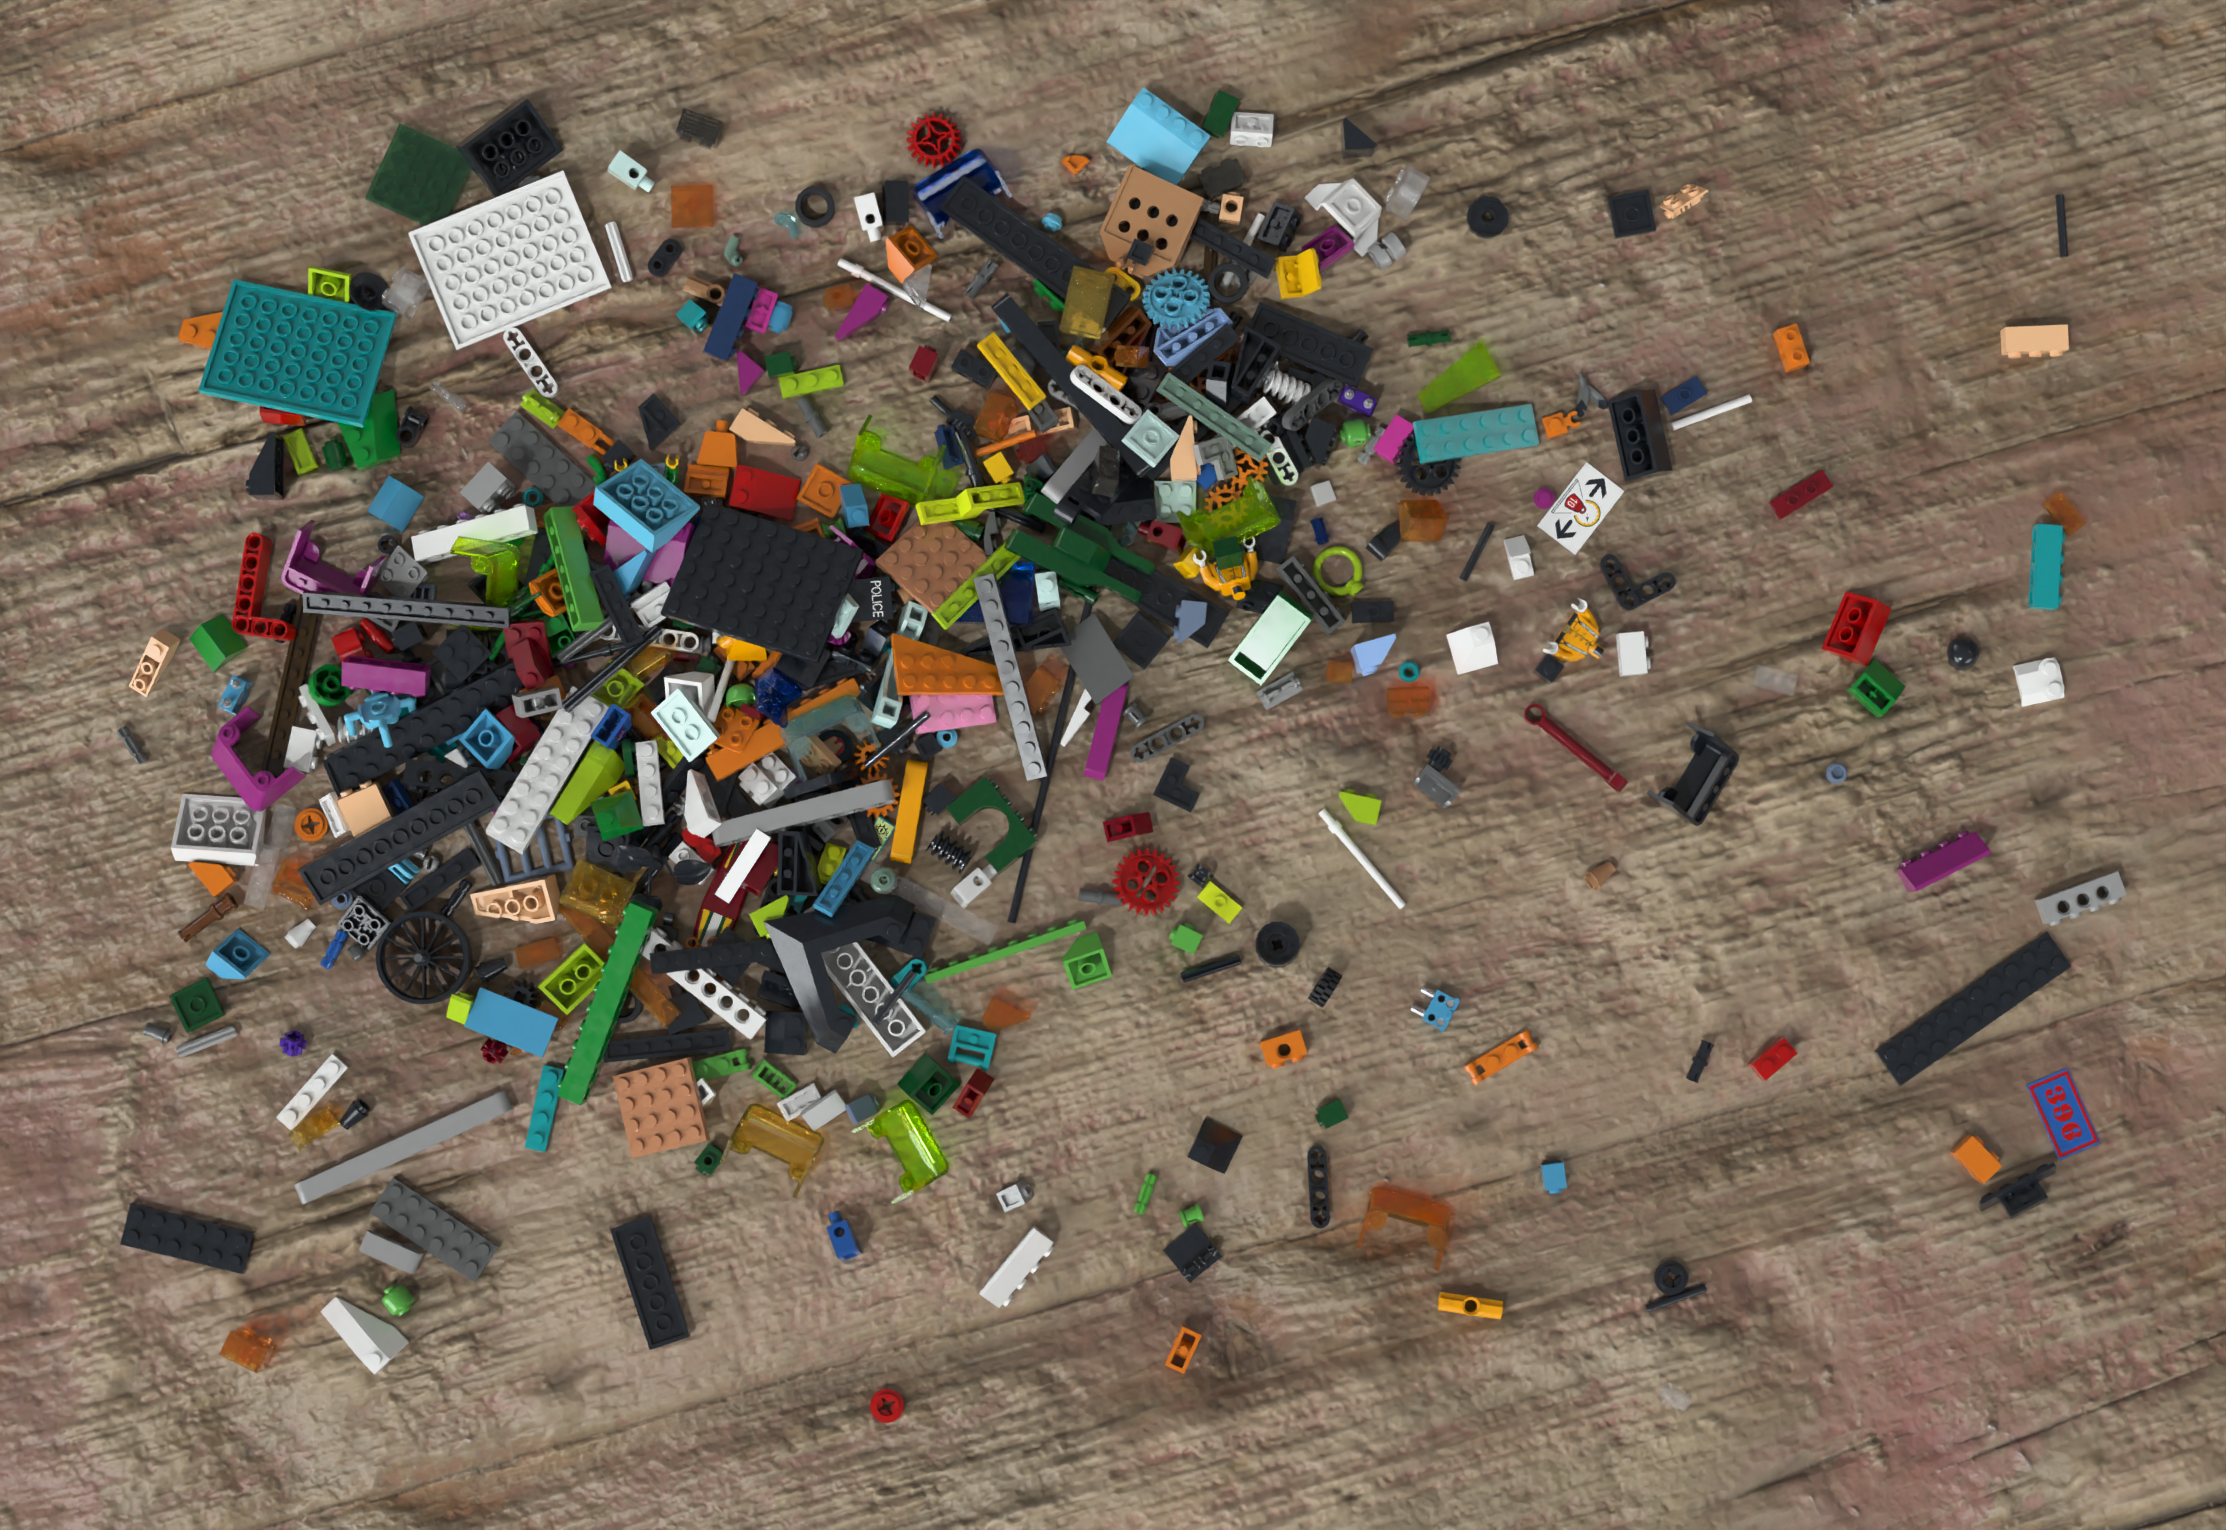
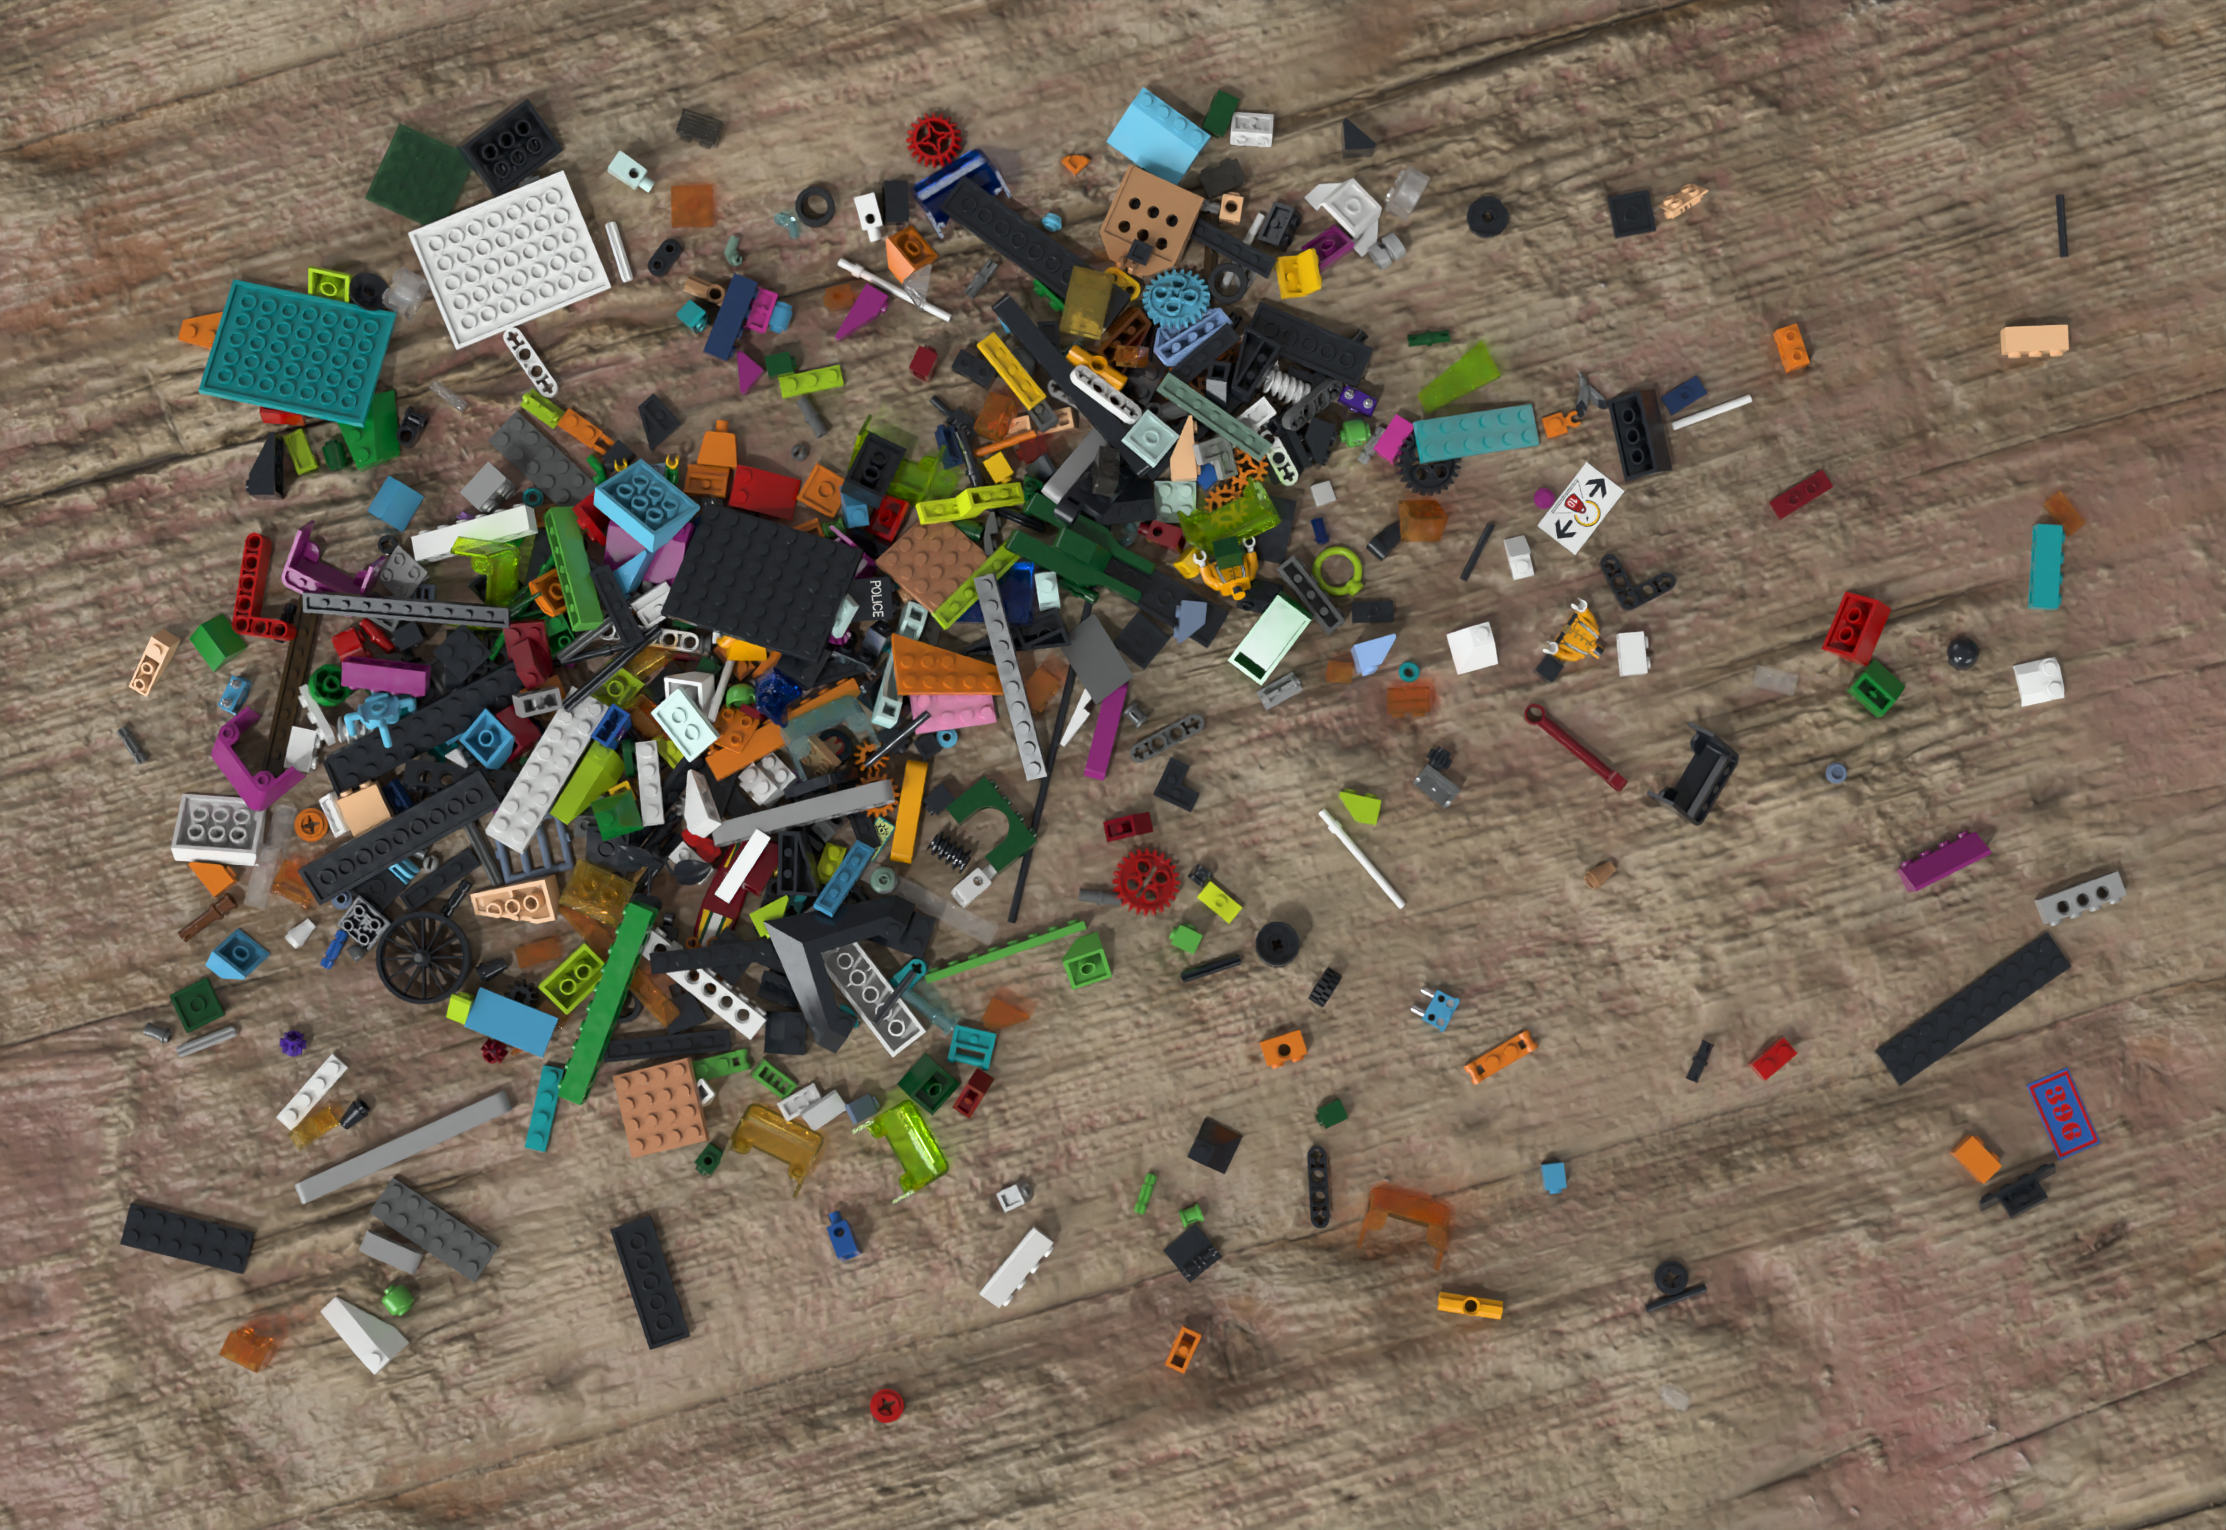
(755, 430): light nougat slope -> none
(873, 470): none -> black slope

